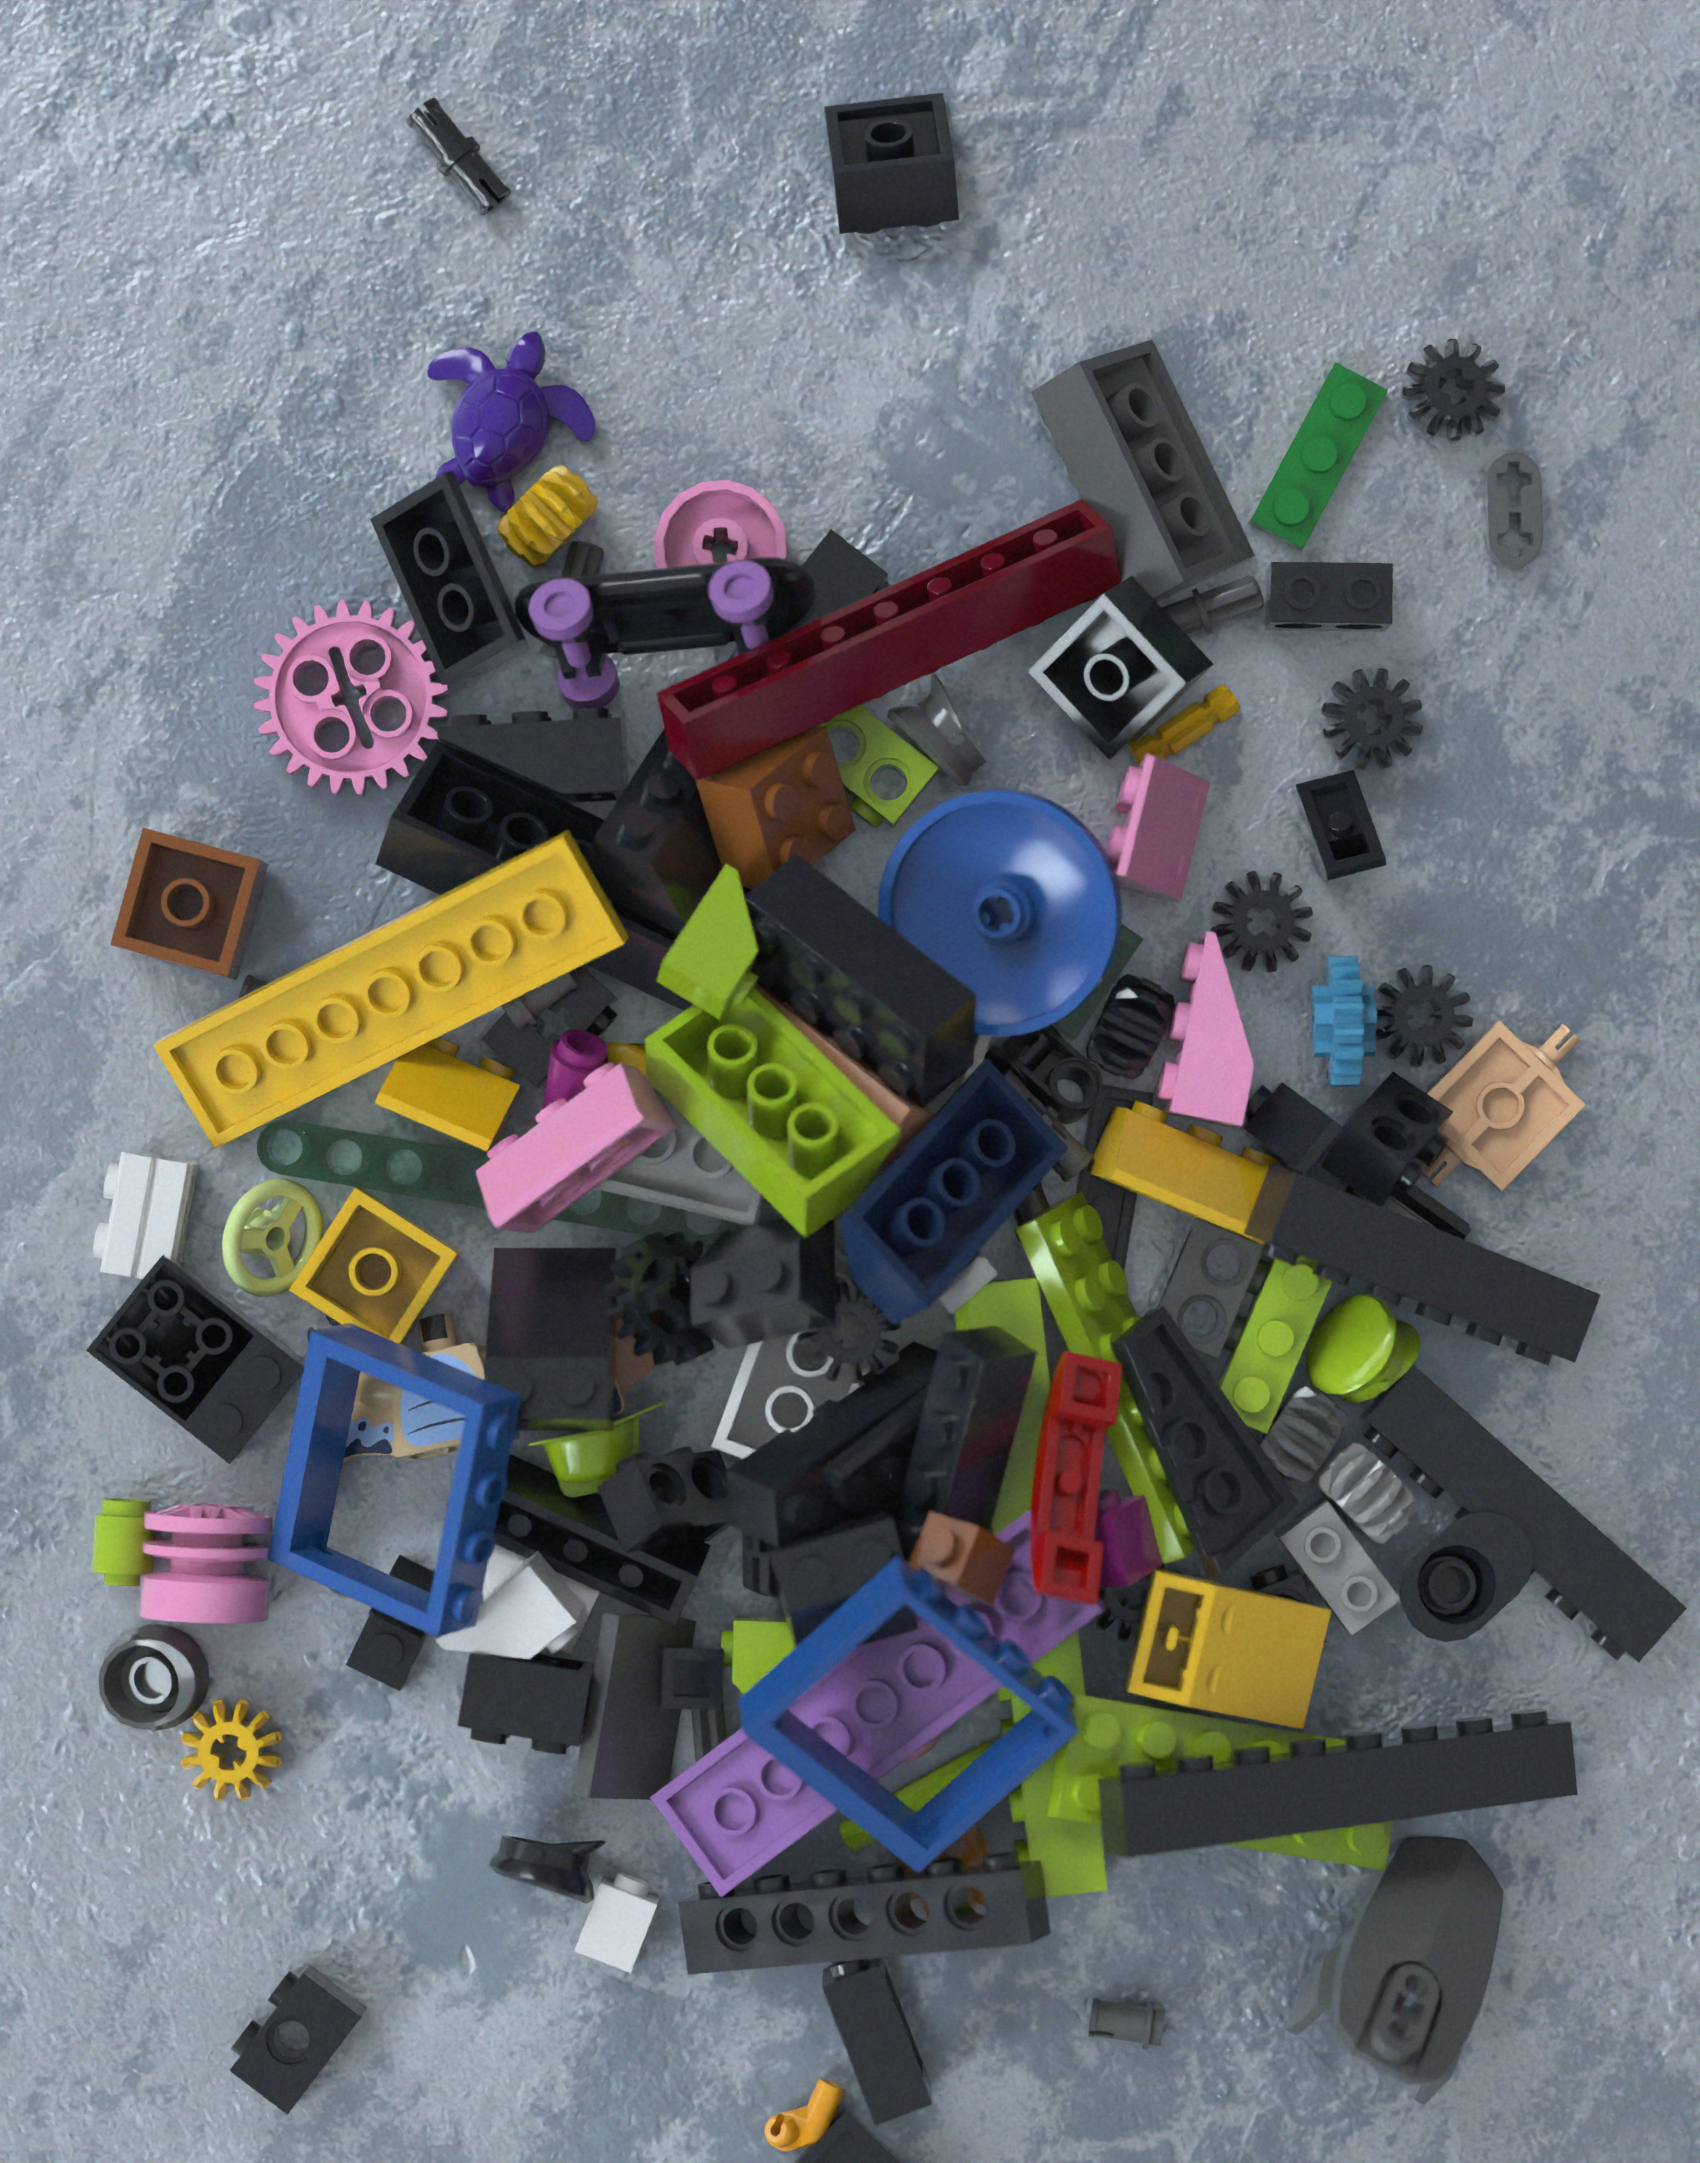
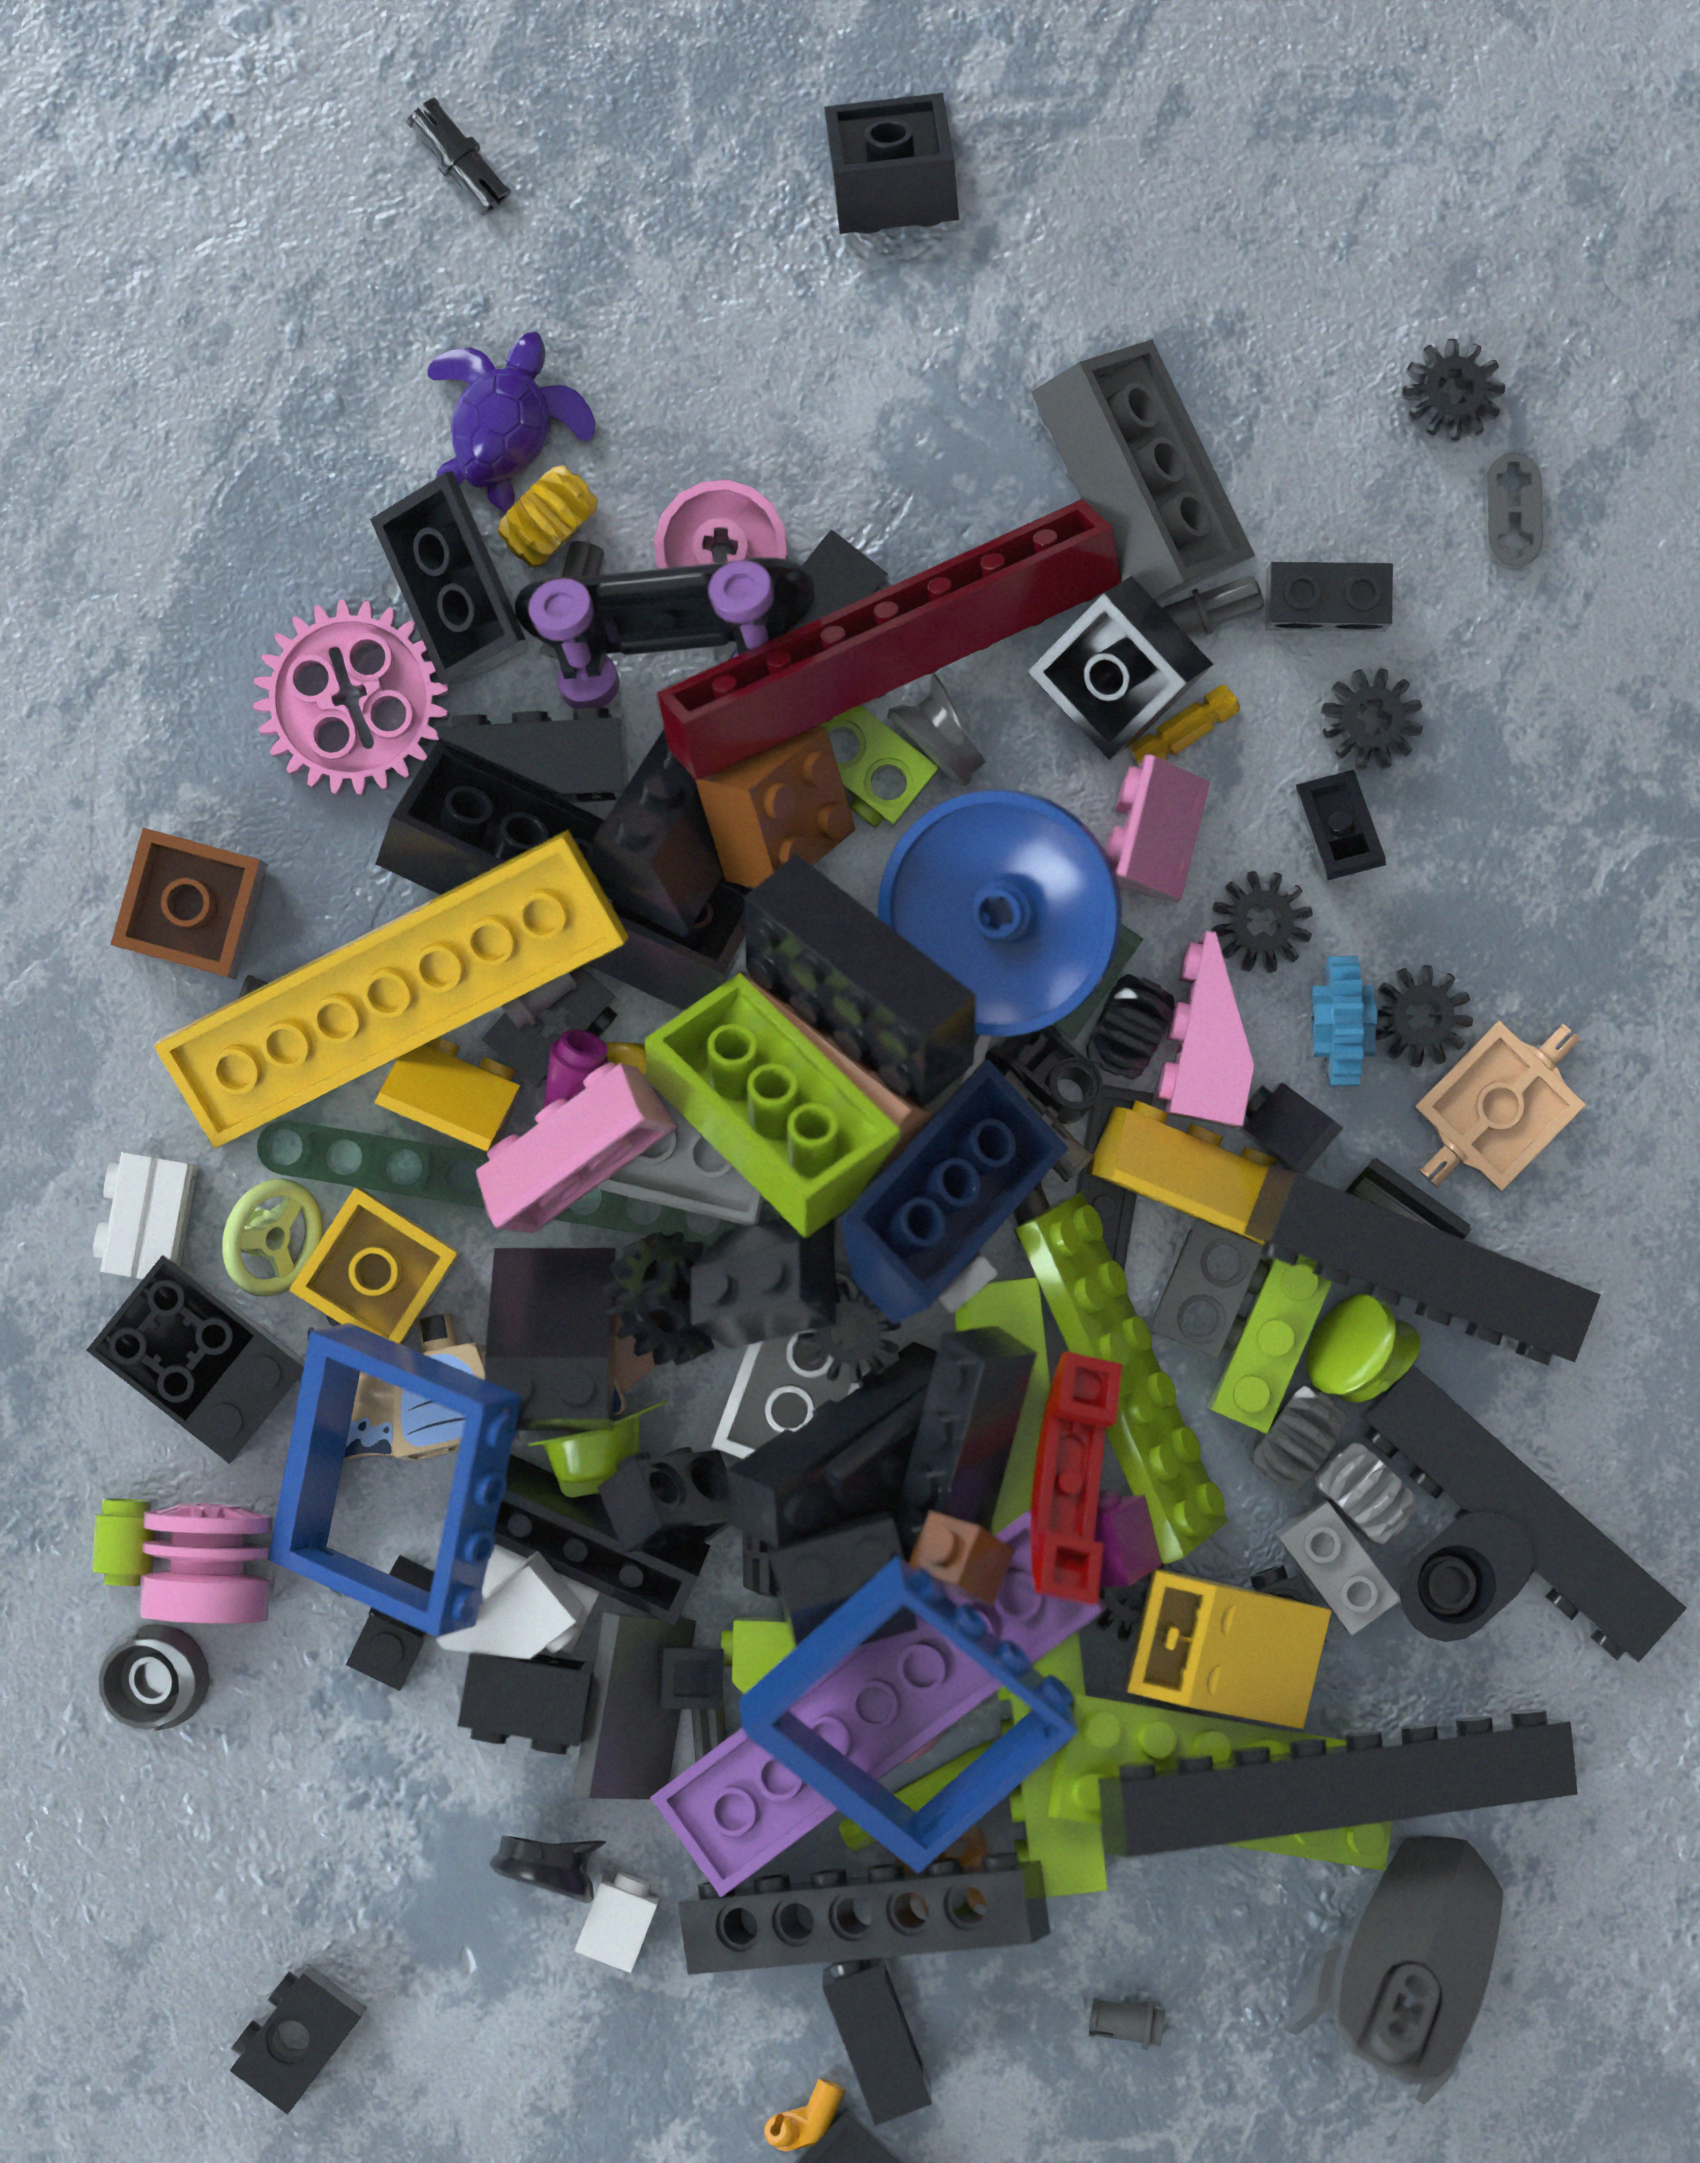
(214, 1759): yellow gear -> none
(714, 951): lime slope -> none
(1207, 1453): black wing -> none
(1318, 456): green plate -> none
(1389, 1140): black brick -> none

